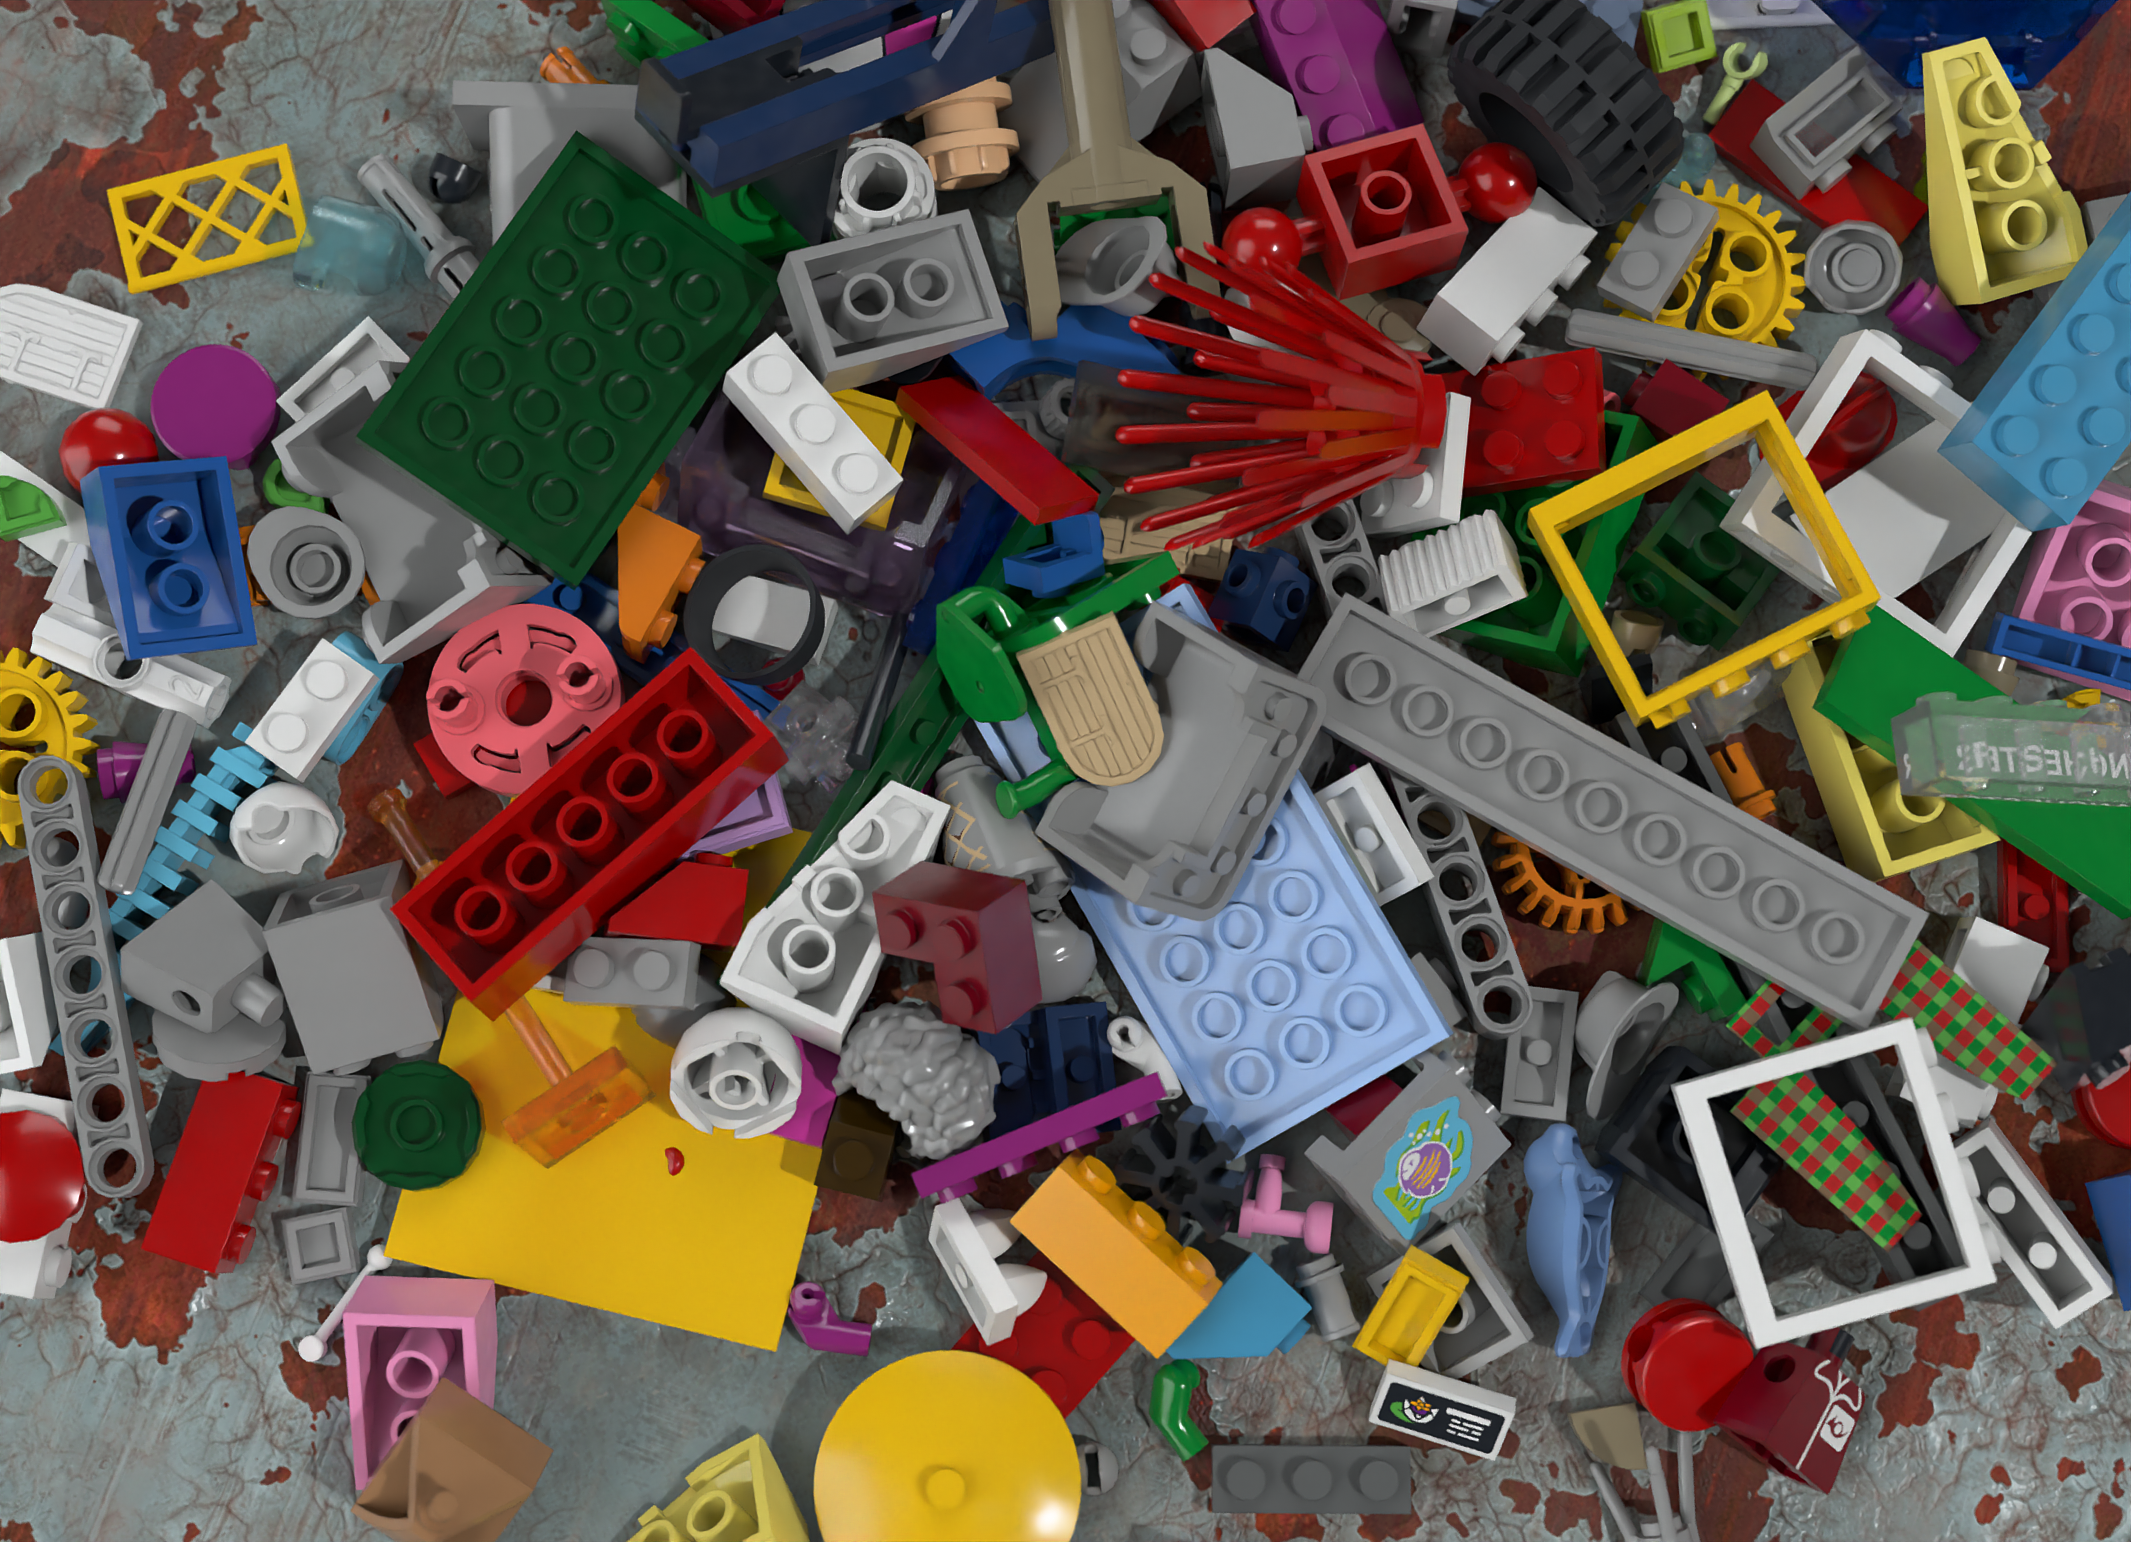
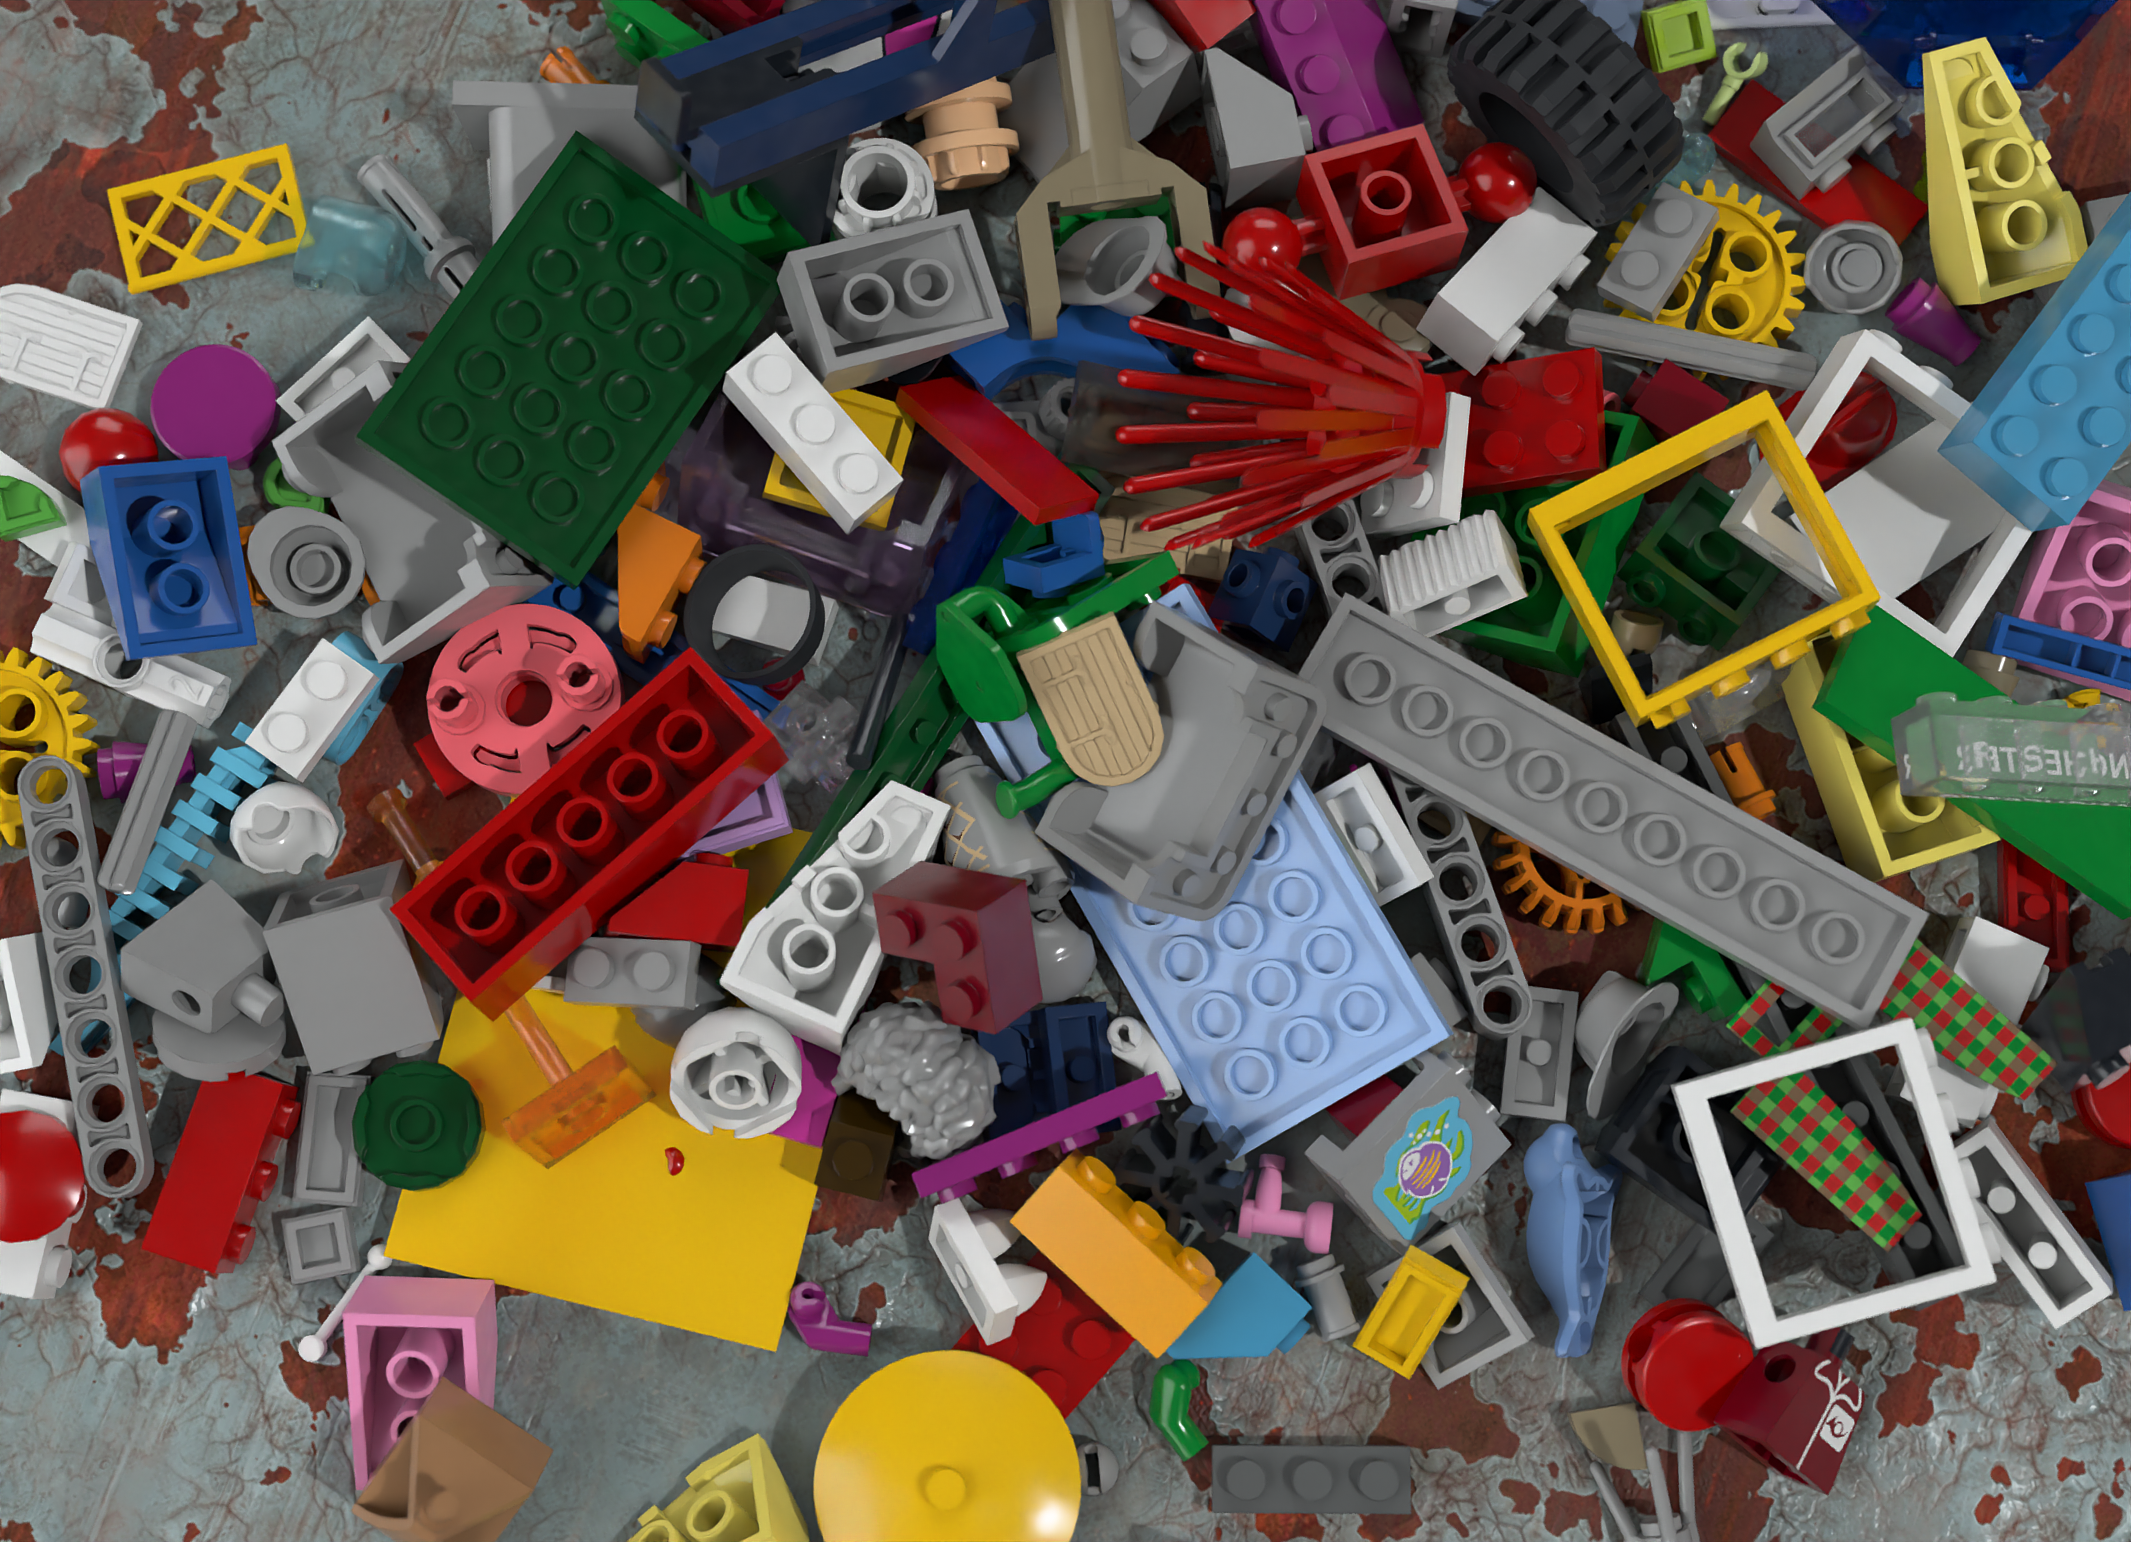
(451, 179): black hinge -> none
(1442, 1409): tile -> none

